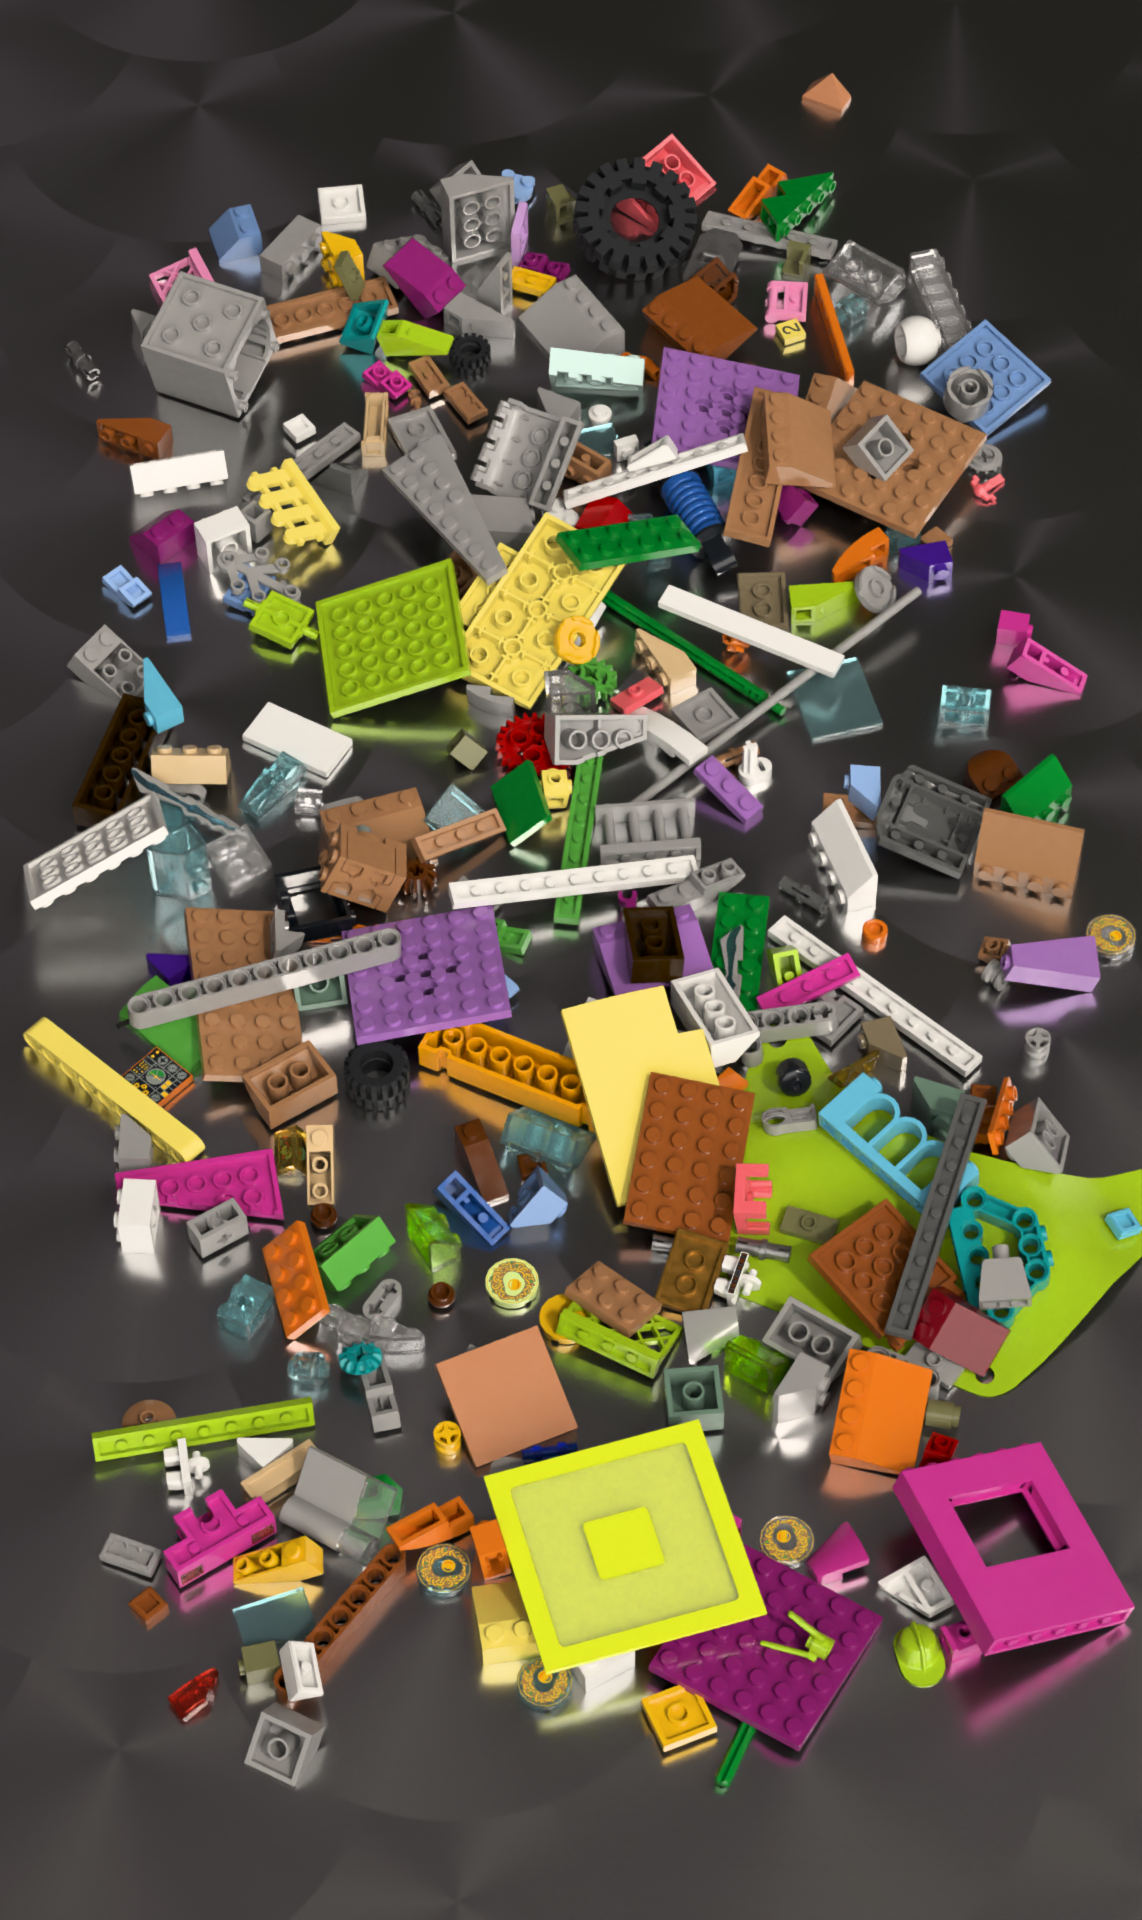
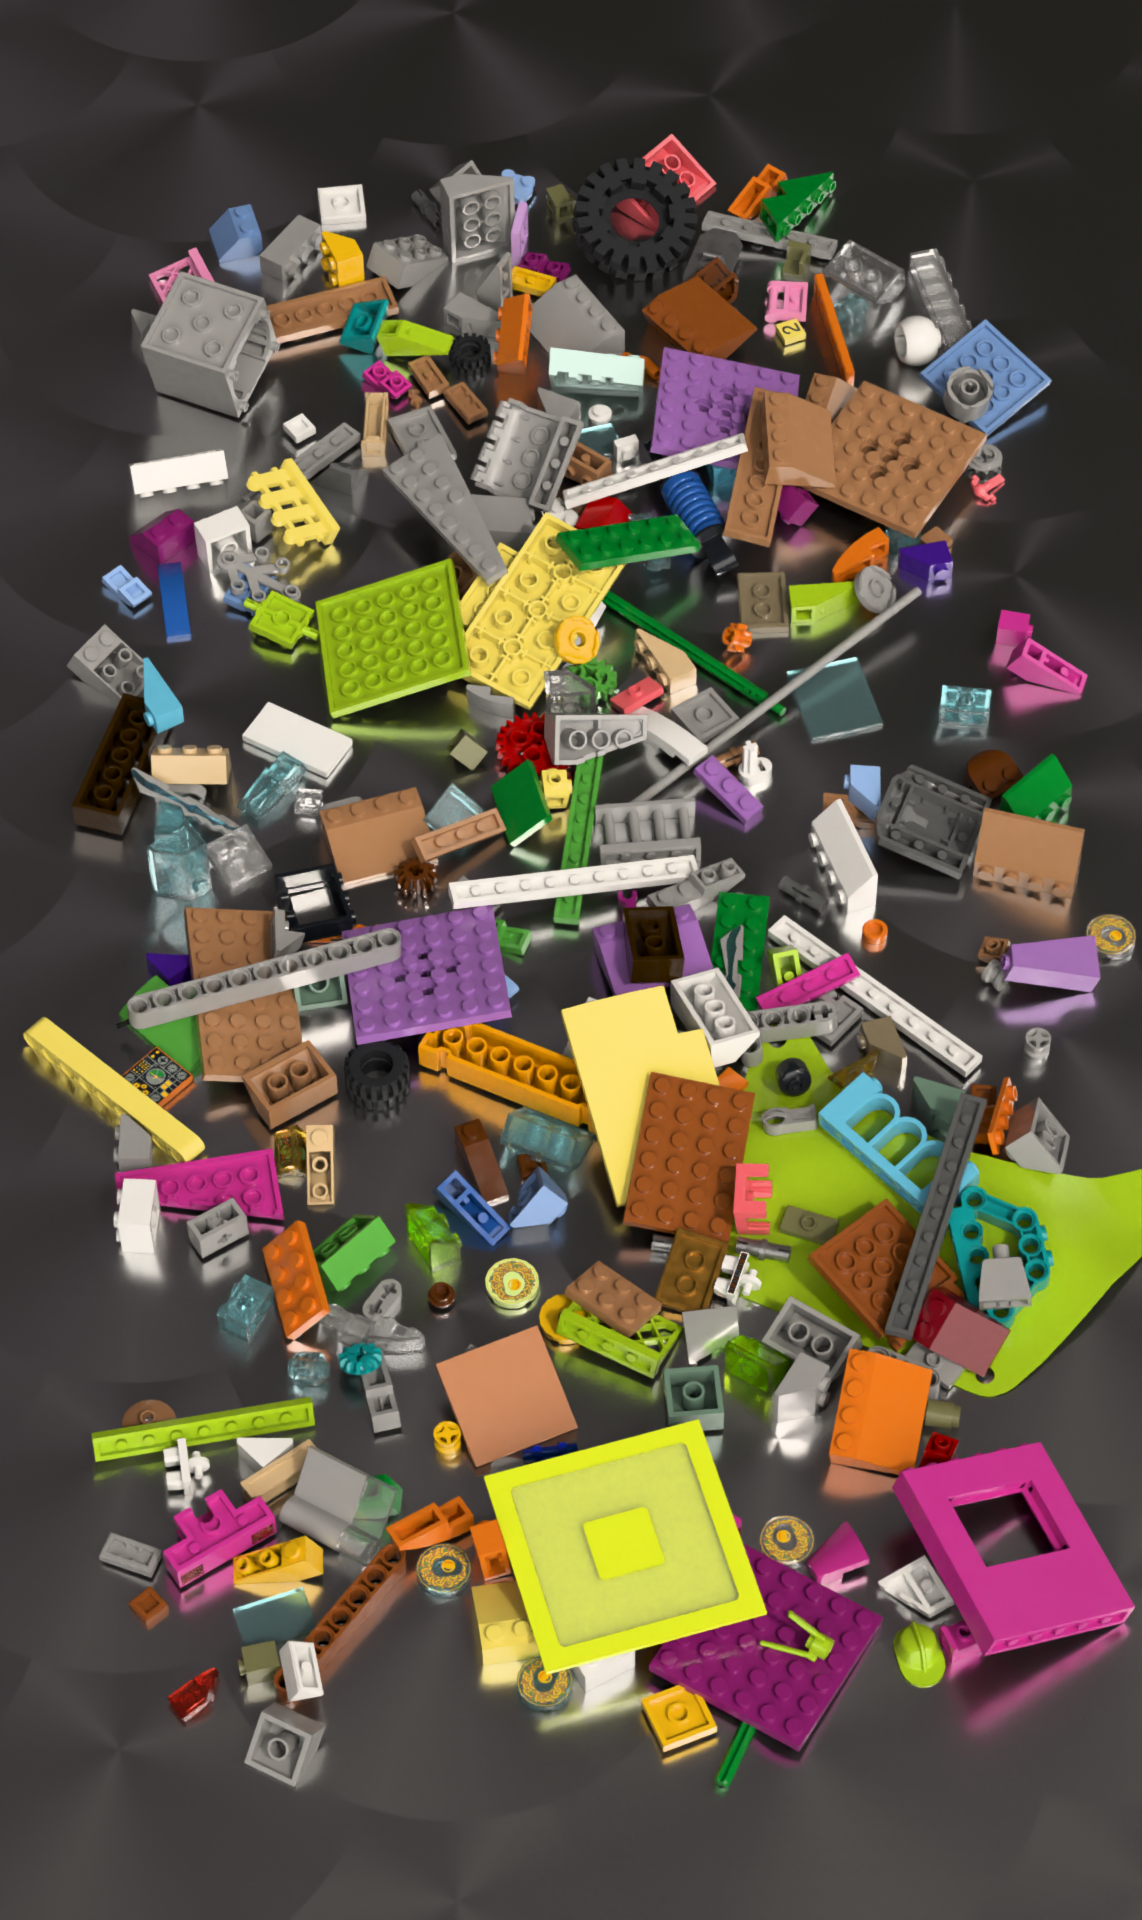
(82, 360): flat silver pin -> none
(95, 850): white plate -> none
(139, 434): dark orange slope -> none
(323, 1216): reddish brown plate -> none
(349, 275): olive plate -> none
(362, 867): medium nougat piece -> none
(424, 278): magenta slope -> none
(513, 335): none -> orange slope
(655, 453): white slope -> none
(751, 631): white tile -> none
(828, 93): nougat slope -> none
(878, 447): light grey slope -> none
(1123, 1223): medium azure tile -> none

